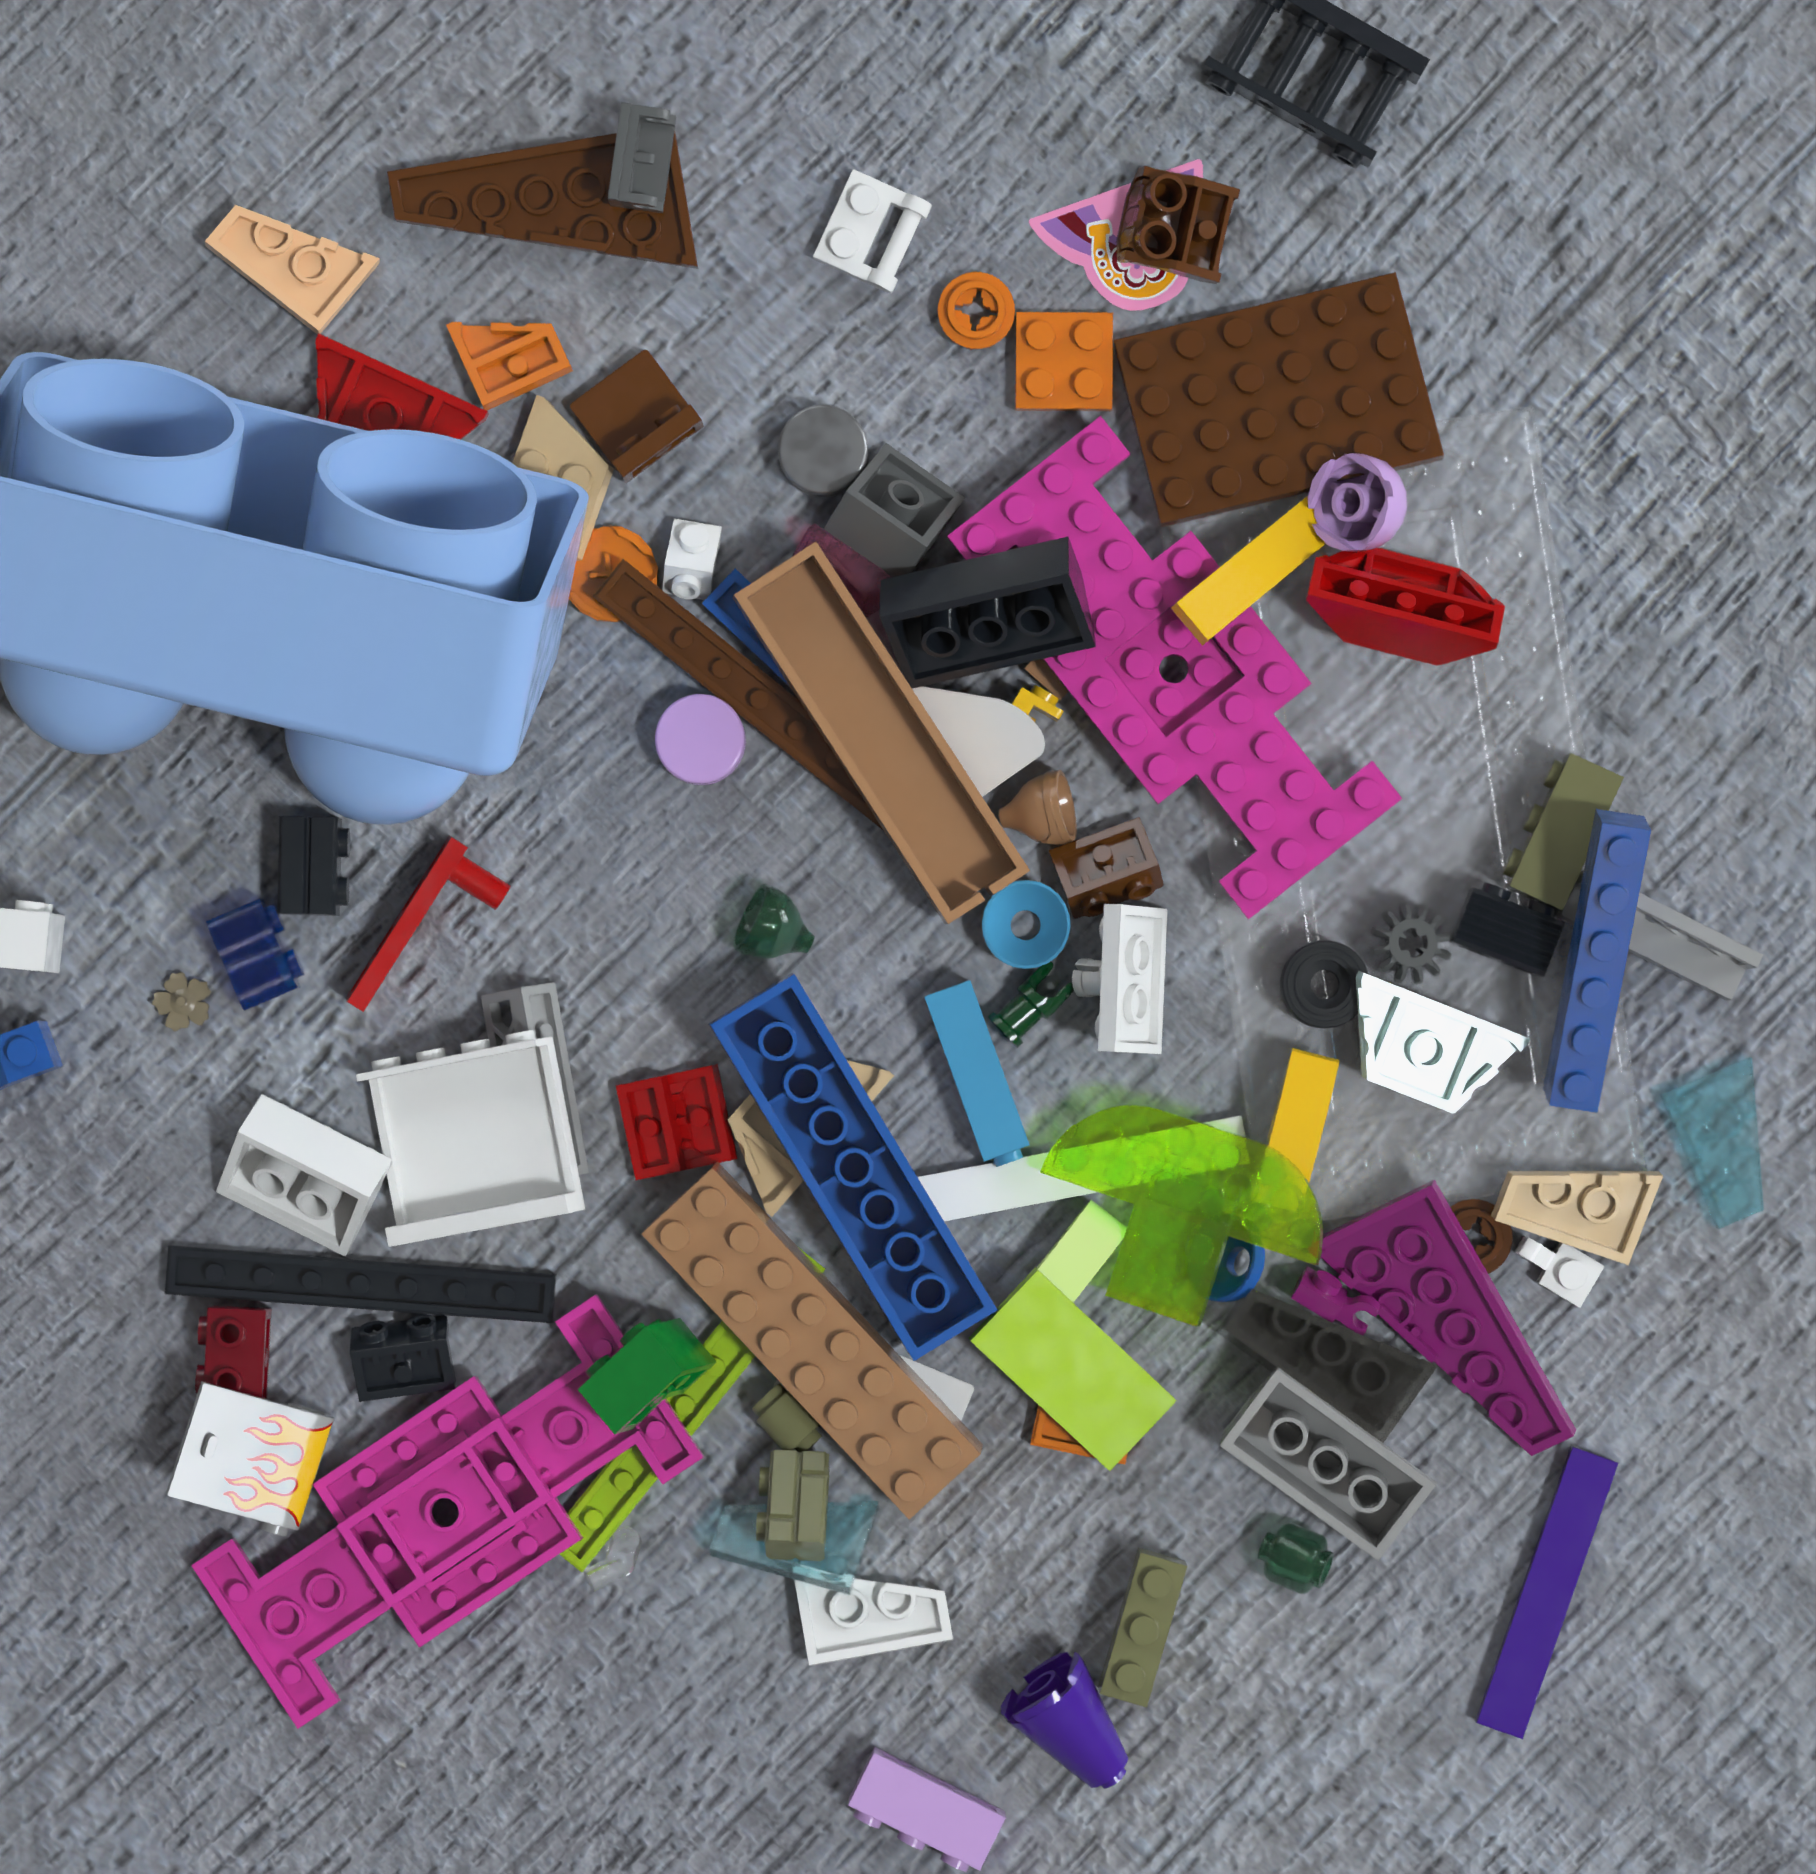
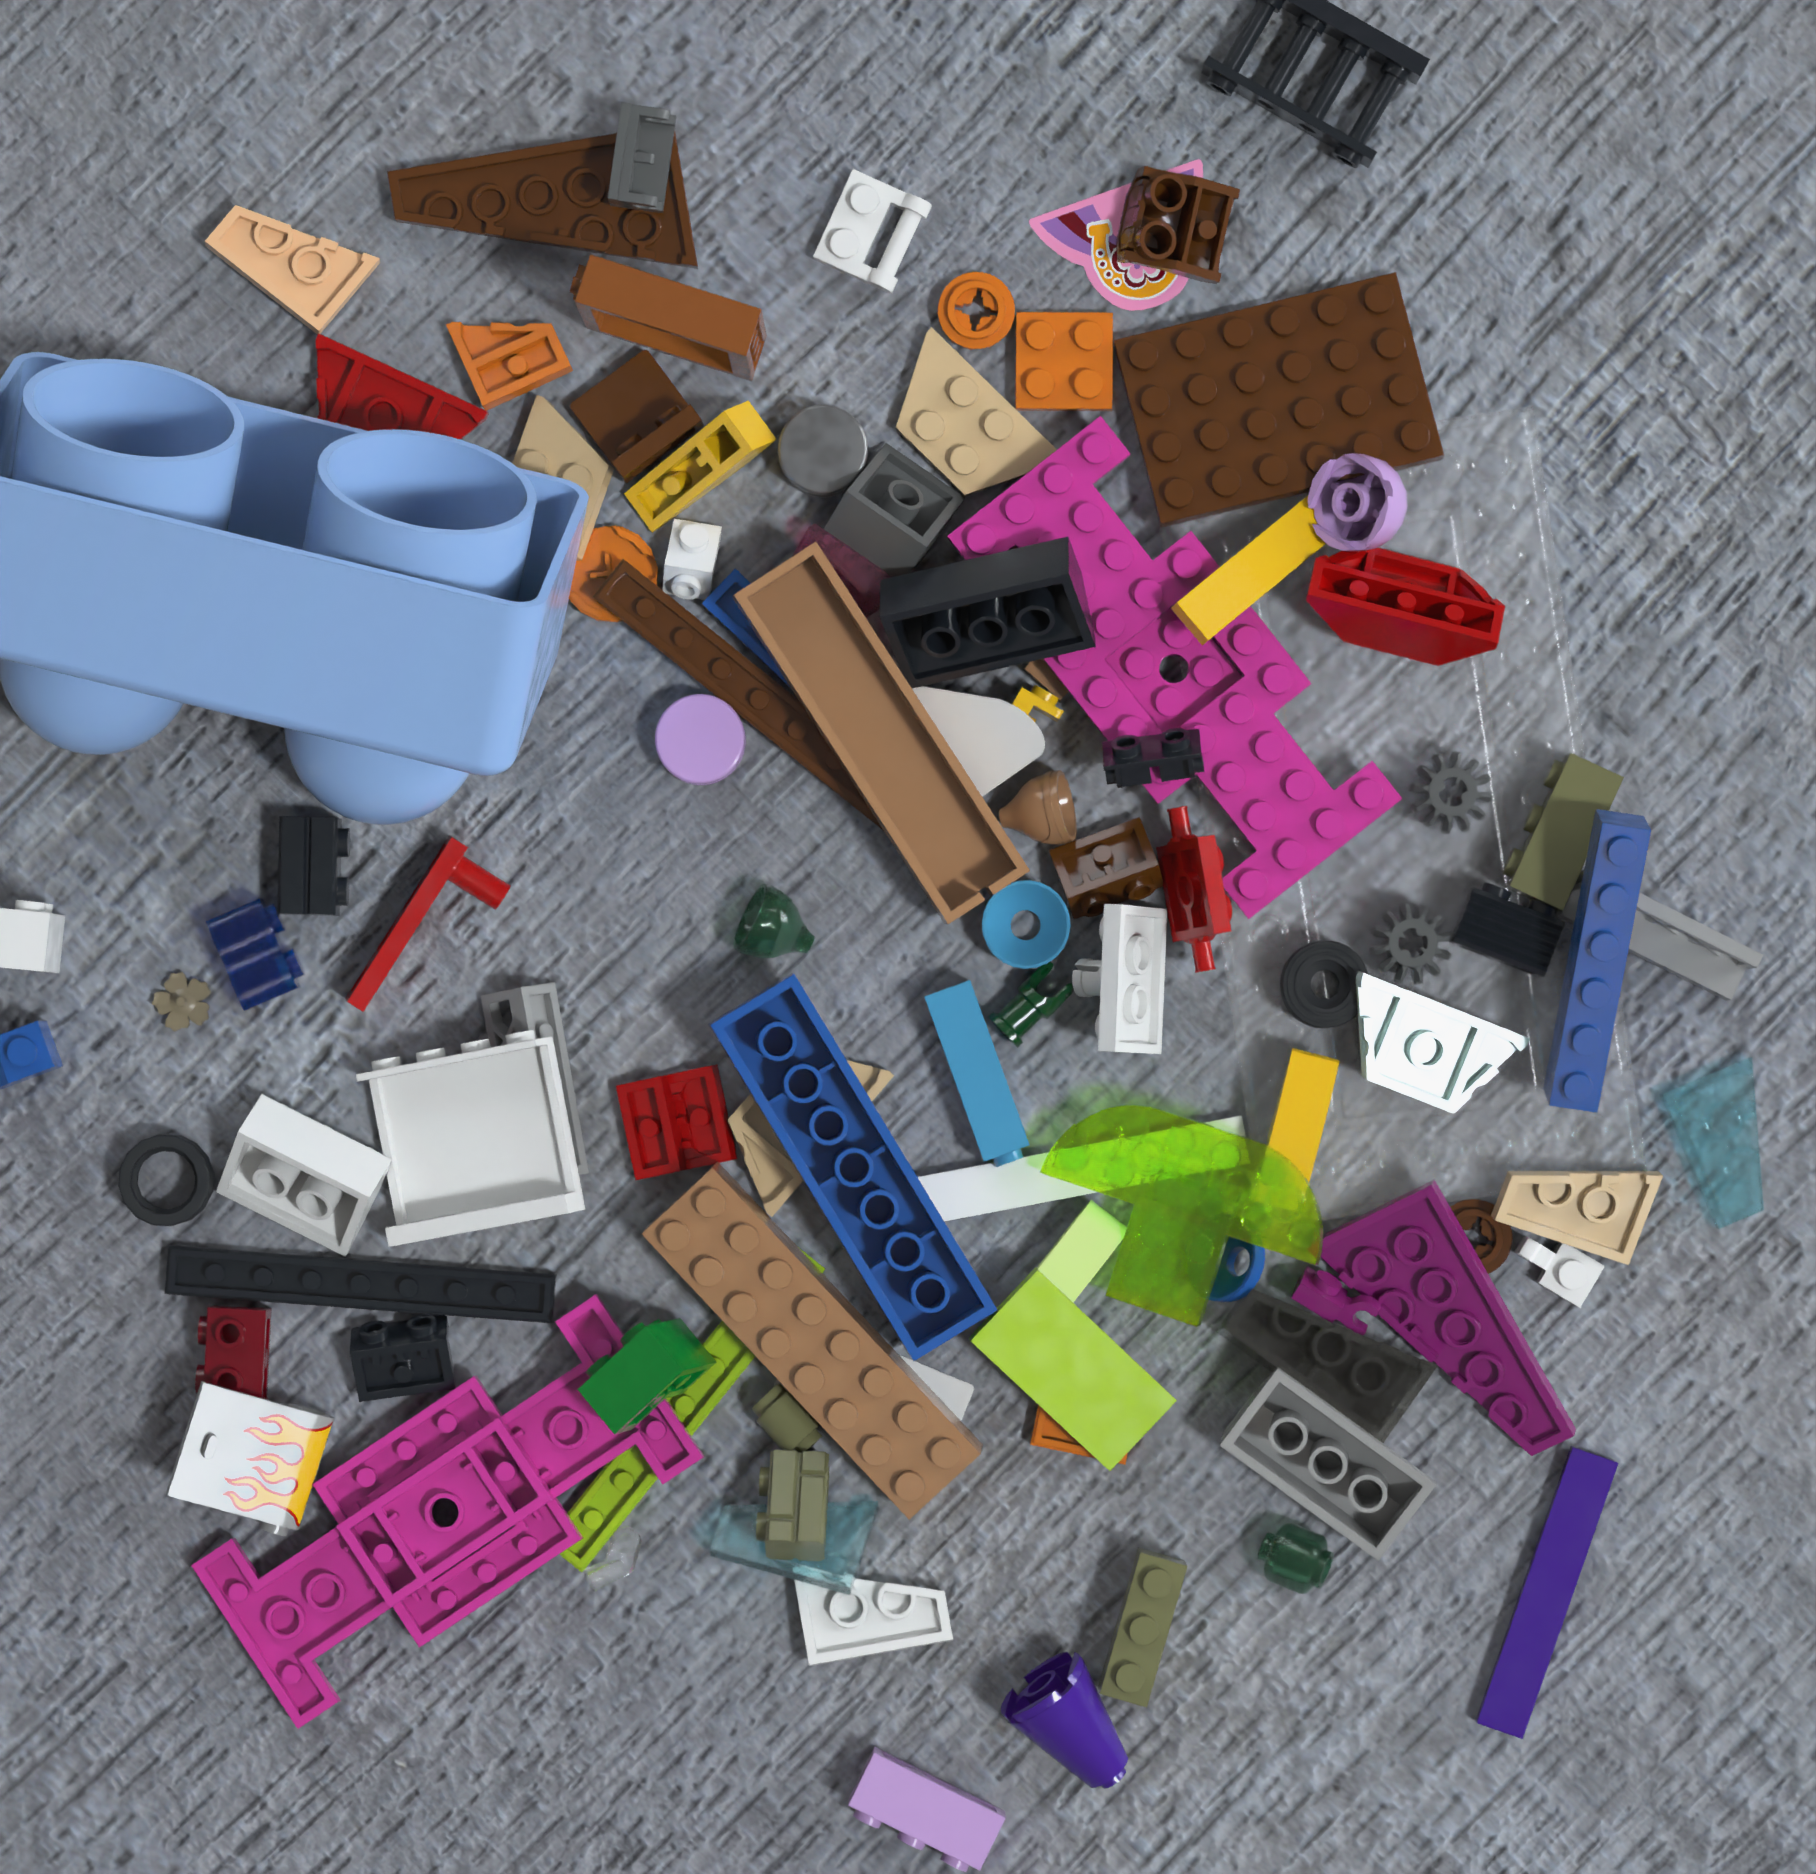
(138, 1204): none -> black tyre
(669, 317): none -> dark orange window
(700, 465): none -> yellow slope
(966, 423): none -> tan wing
(1130, 757): none -> black hinge
(1194, 888): none -> red plate
(1465, 801): none -> dark grey gear

